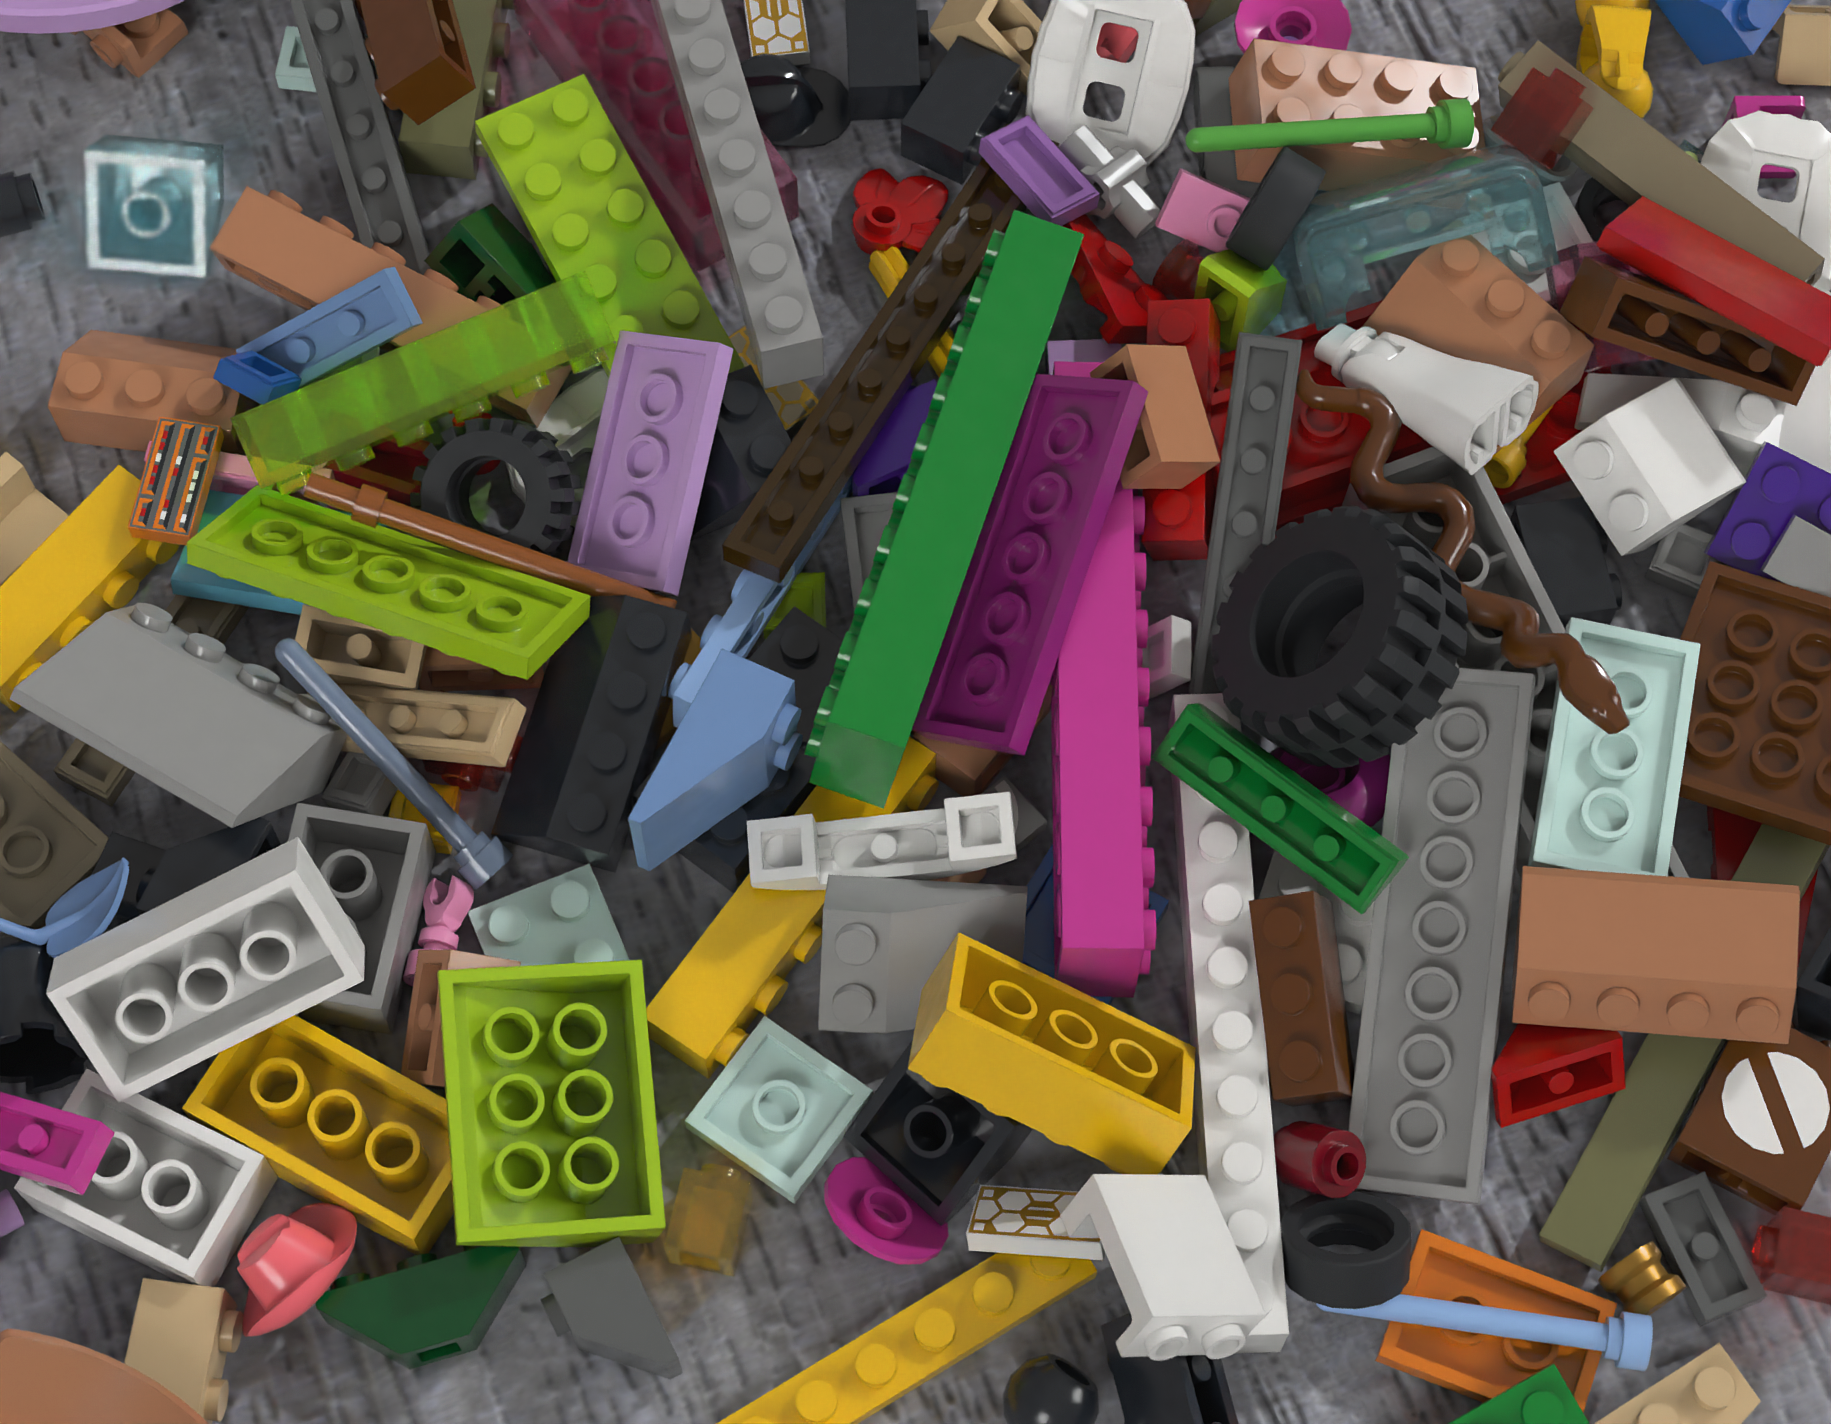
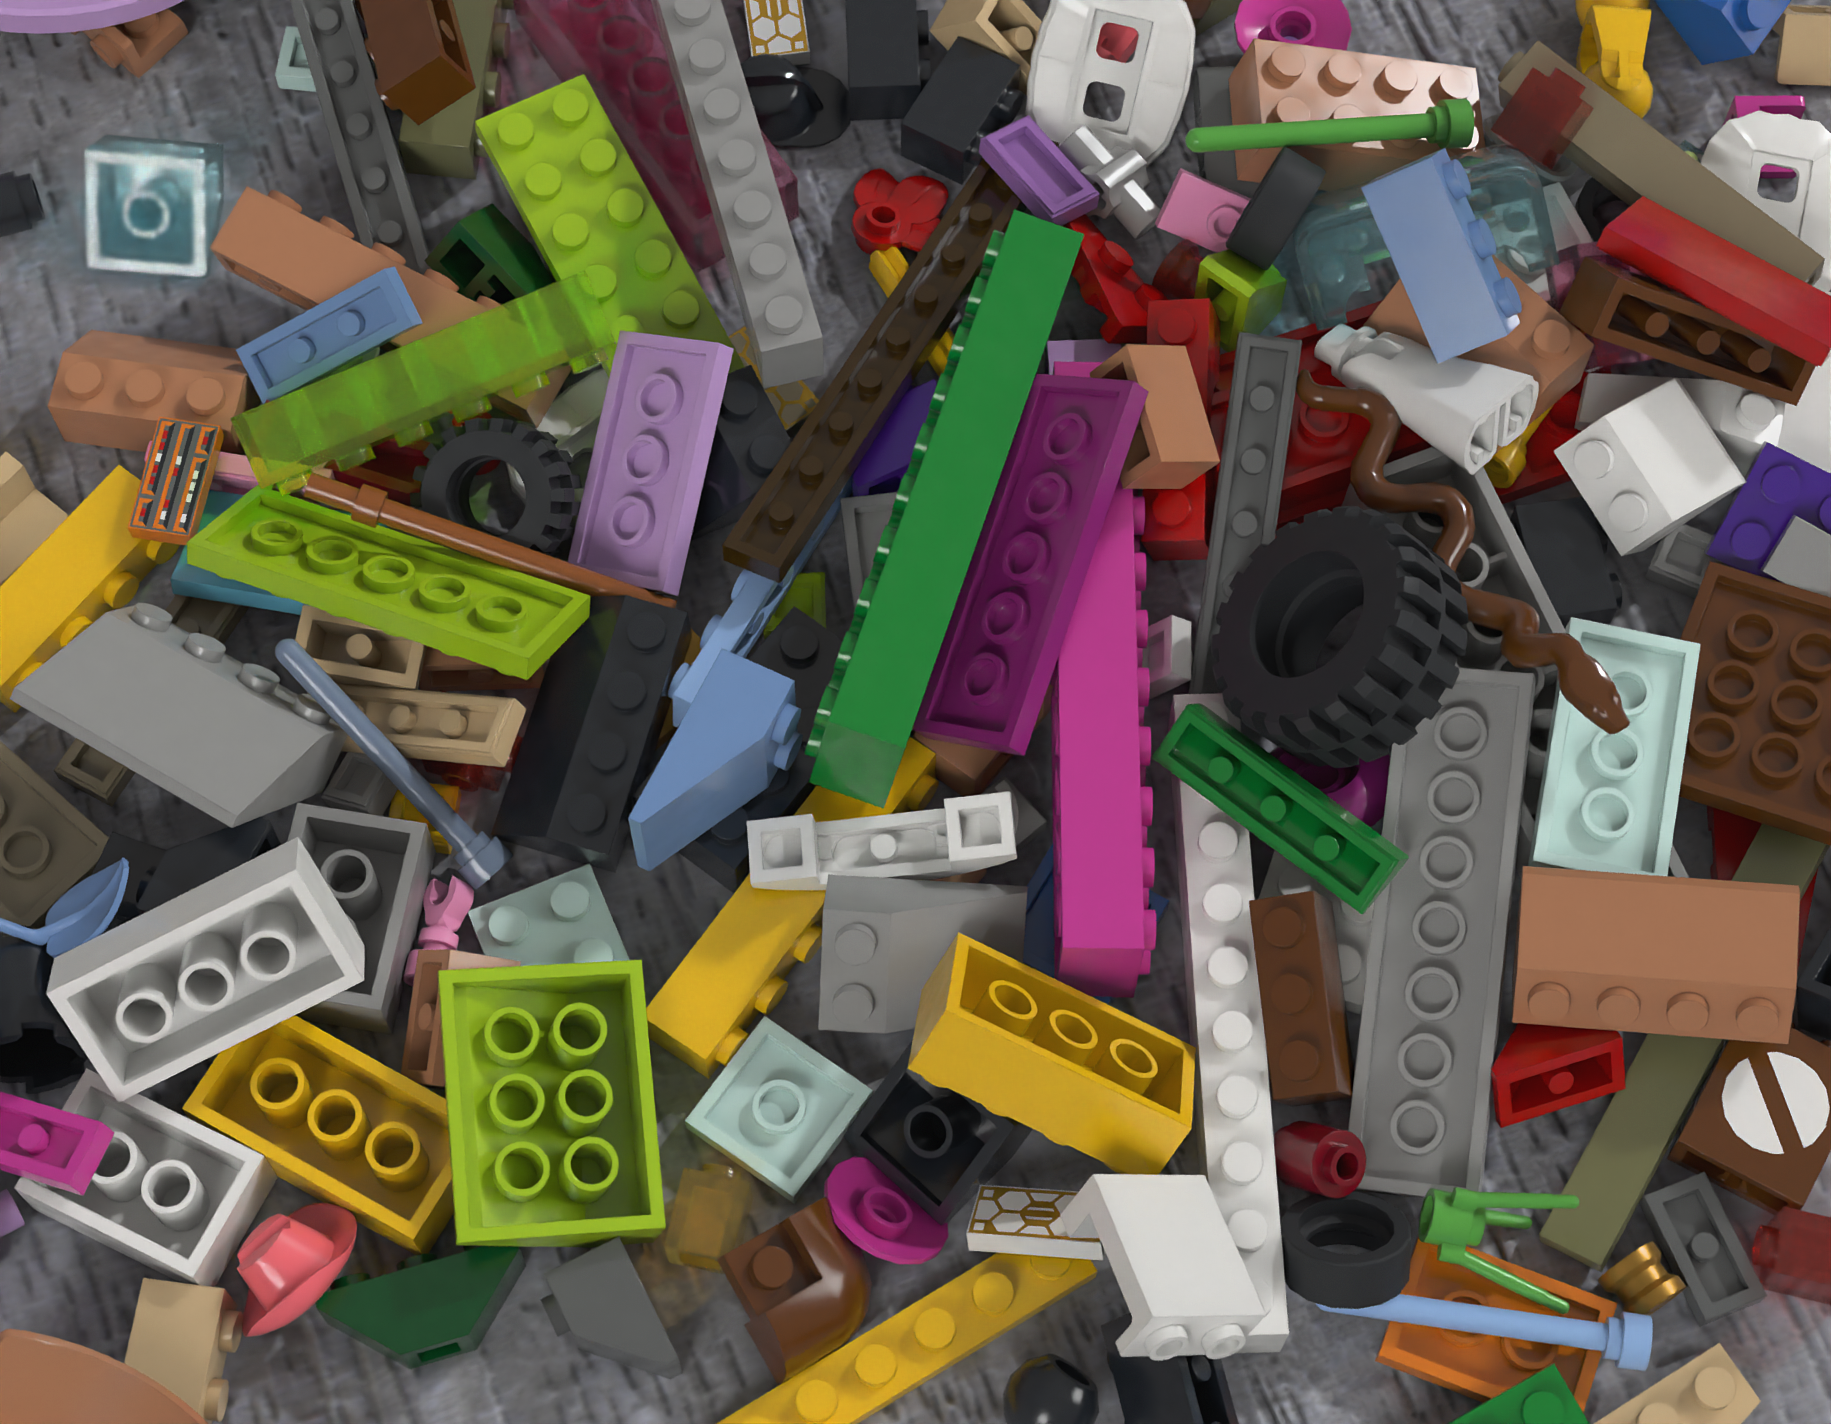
(256, 376): blue tile -> none
(800, 1289): none -> reddish brown brick
(1443, 255): none -> medium blue brick
(1460, 1218): none -> bright green plant

